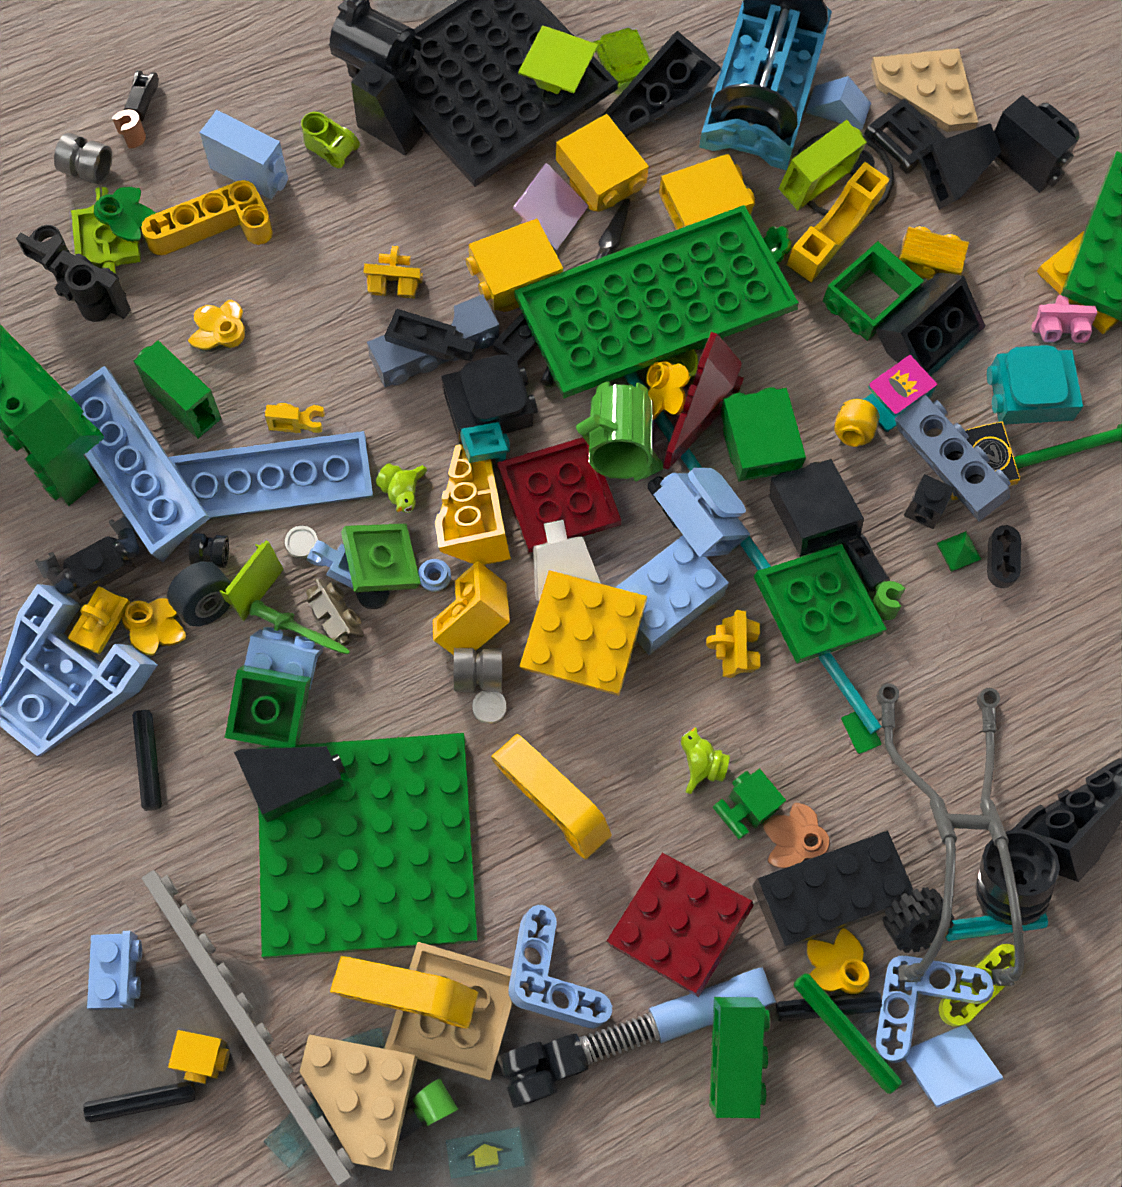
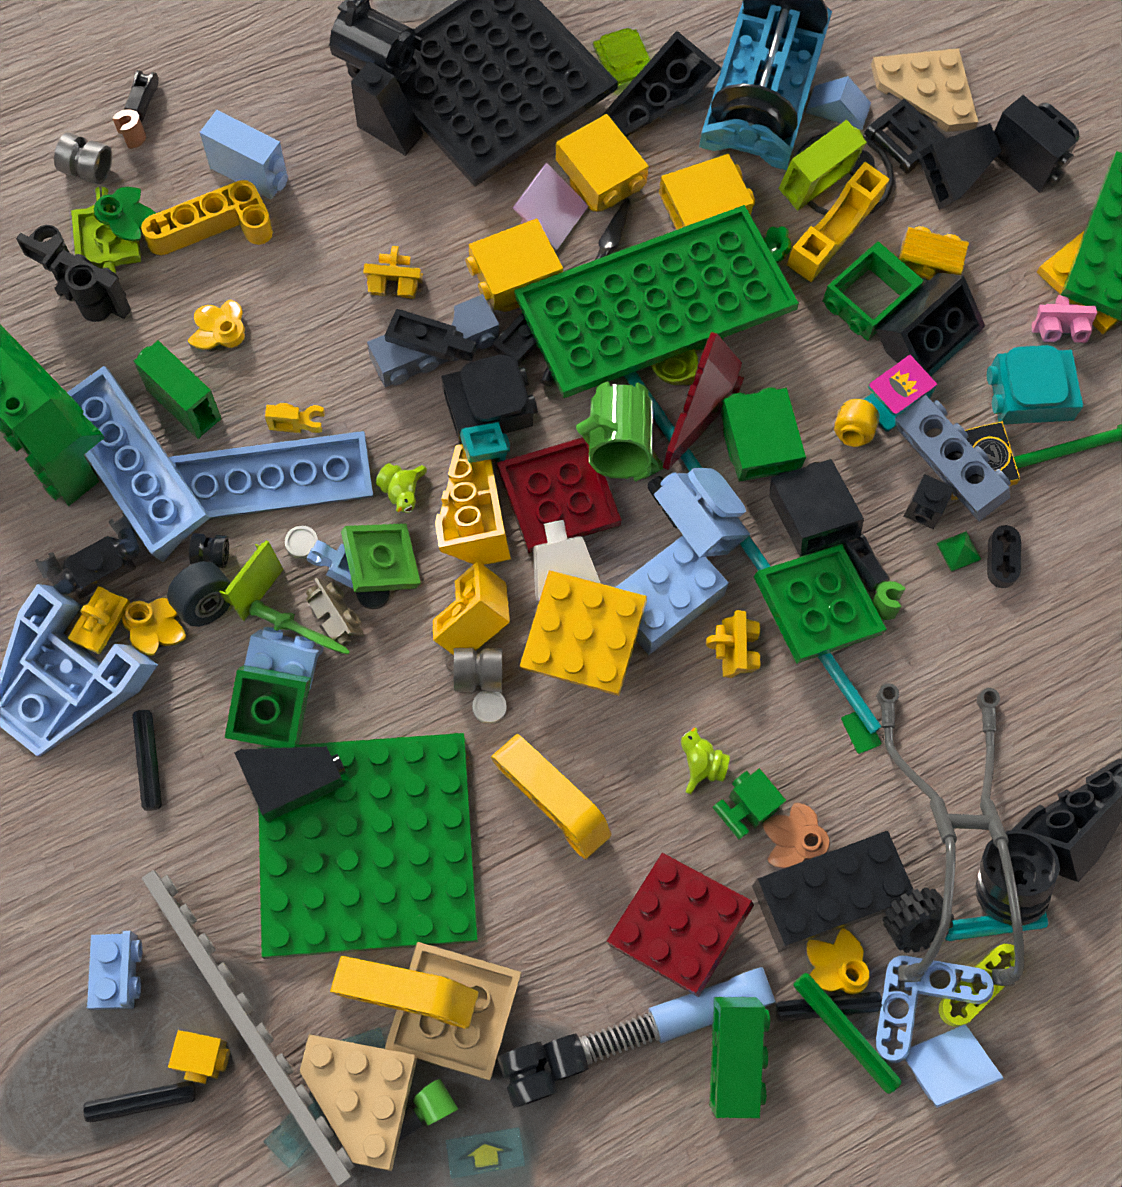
(332, 141): lime piece -> none
(431, 566): light blue plate -> none
(538, 977): light blue beam -> none
(557, 60): lime piece -> none
(667, 387): yellow plate -> none

